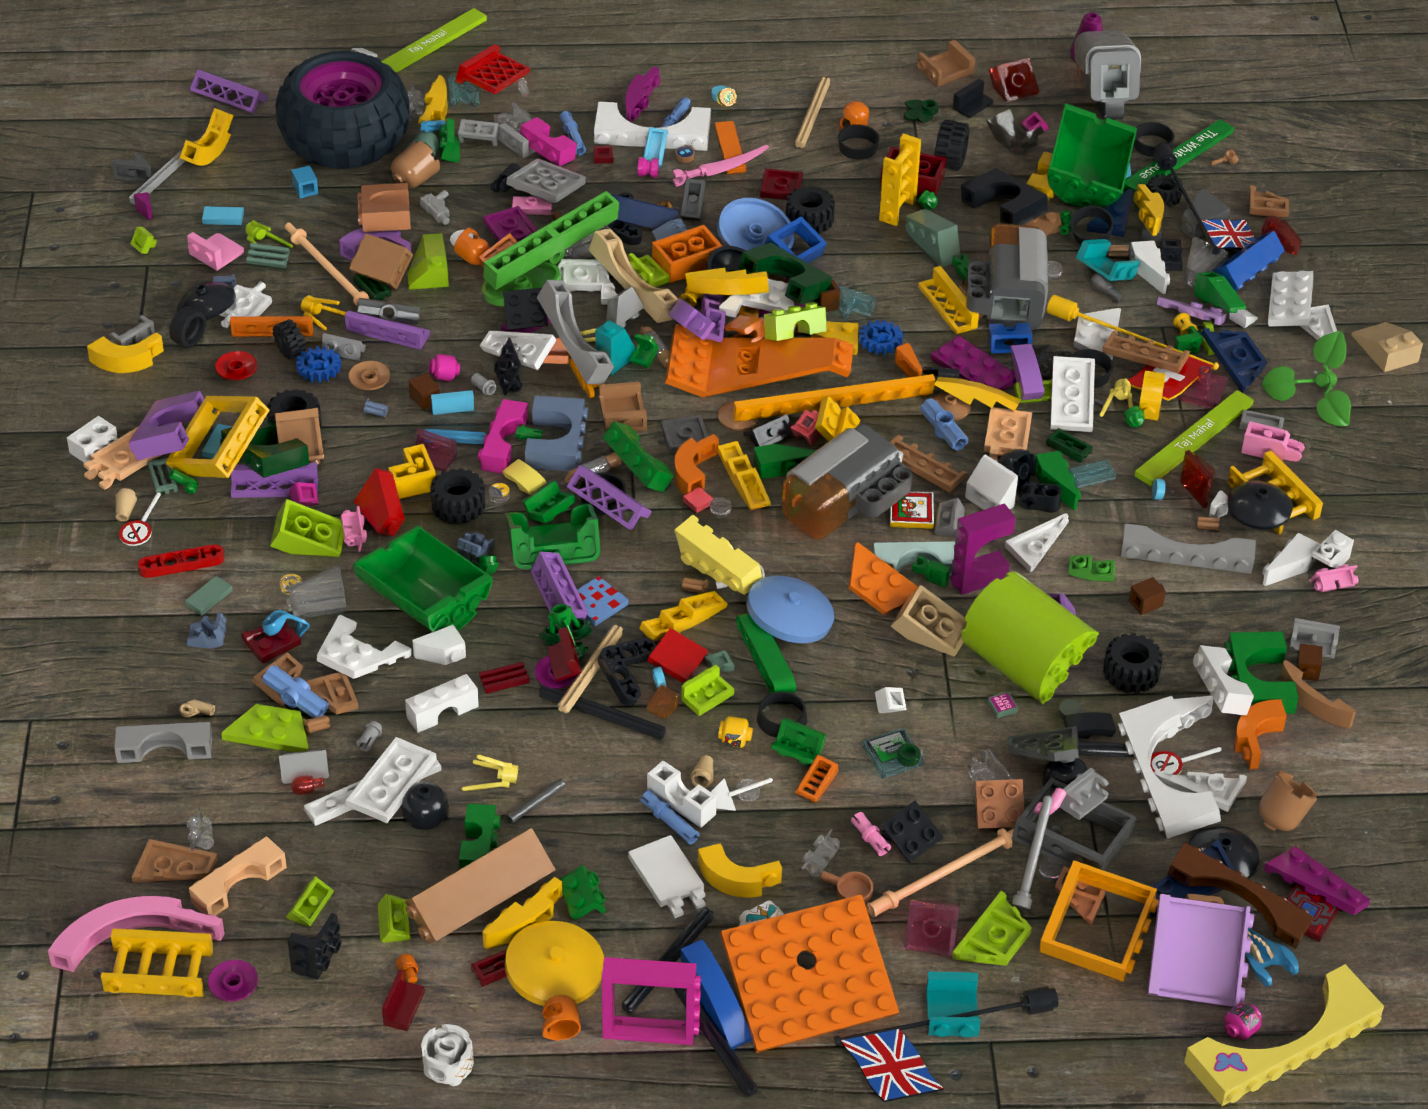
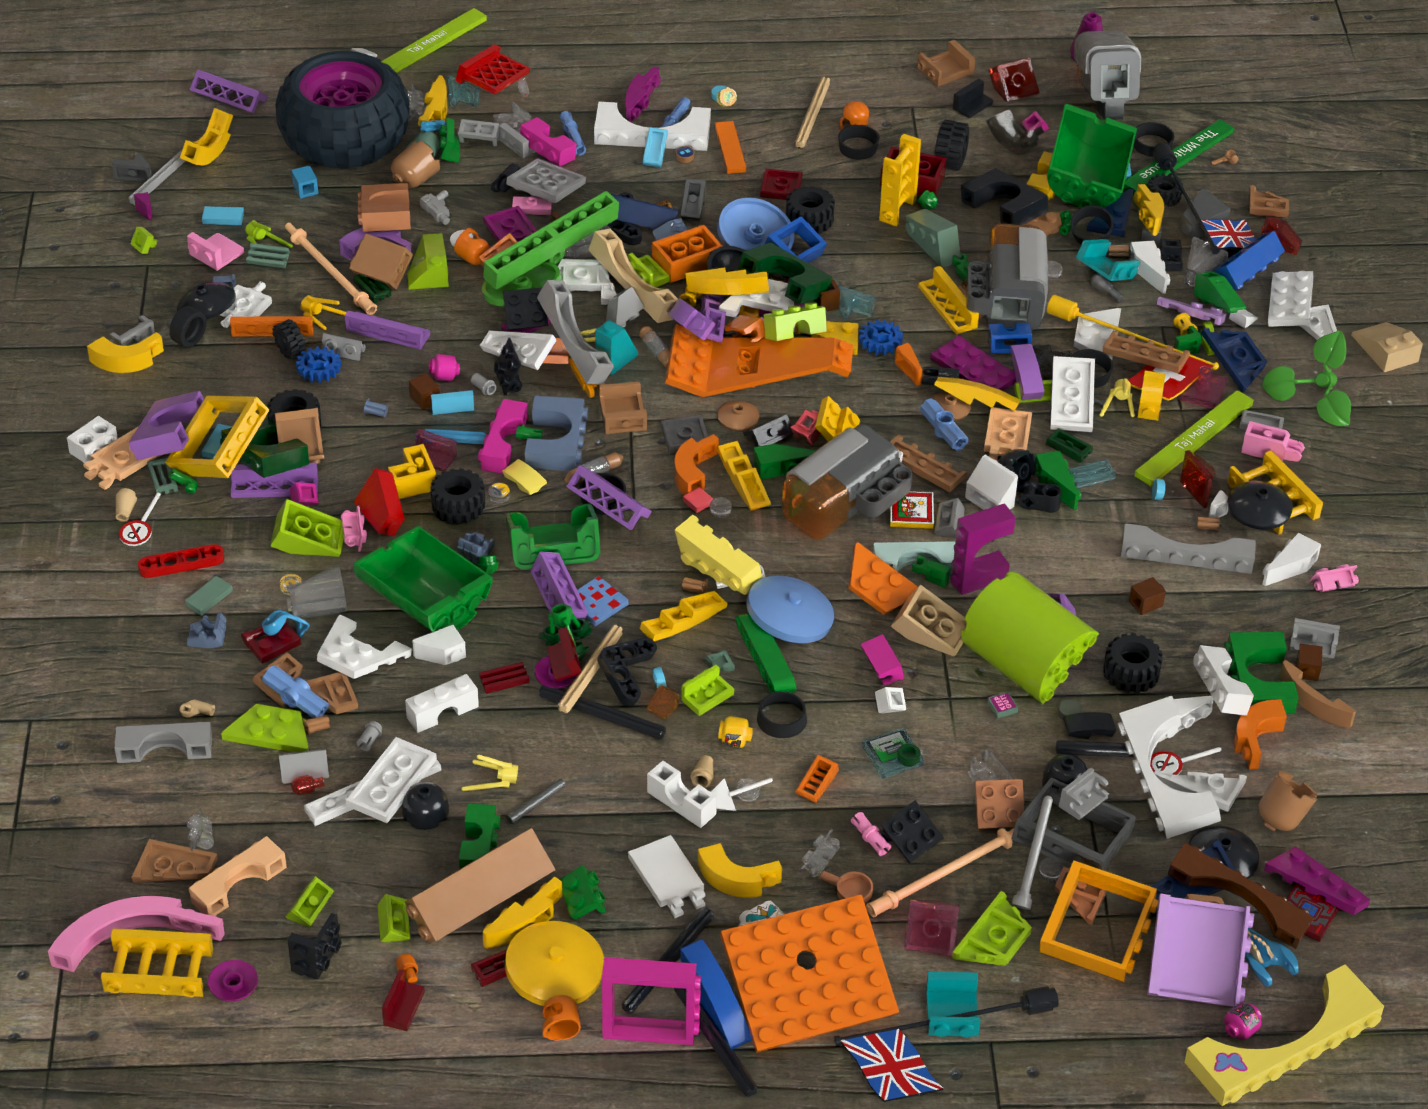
(236, 365): red dish -> none
(369, 375): medium nougat dish -> none
(402, 312): dark grey piece -> none
(447, 1054): white brick -> none
(547, 503): green bracket -> none
(603, 154): dark red tile -> none
(644, 351): green bracket -> none
(648, 167): dark pink wheel -> none
(649, 470): green arch -> none
(663, 811): medium blue pin -> none
(677, 655): red tile -> none
(716, 167): bright pink sword -> none
(799, 741): green bracket -> none
(843, 396): light orange plate -> none
(883, 659): none -> dark pink hinge
(921, 110): dark green plate -> none
(1034, 543): white wing -> none
(1047, 745): dark grey plate -> none
(1057, 797): bright pink arm -> none
(1085, 568): bright green slope -> none
(1134, 416): green plate -> none
(1334, 549): white slope -> none

